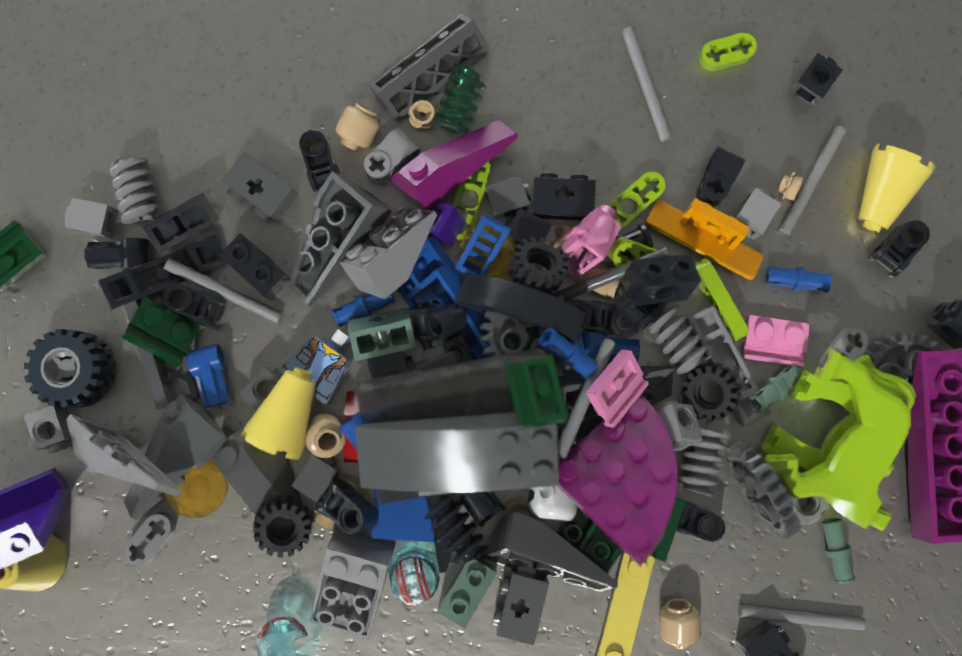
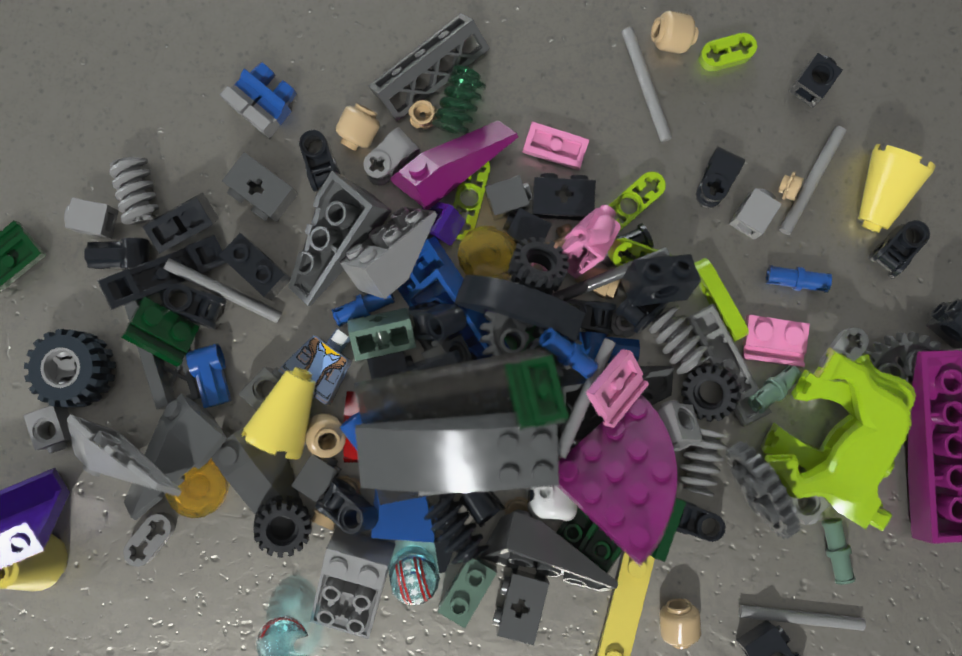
(257, 102): none -> hips
(470, 268): blue slope -> none
(555, 146): none -> bright pink plate
(674, 32): none -> tan head
(708, 234): light orange bracket -> none

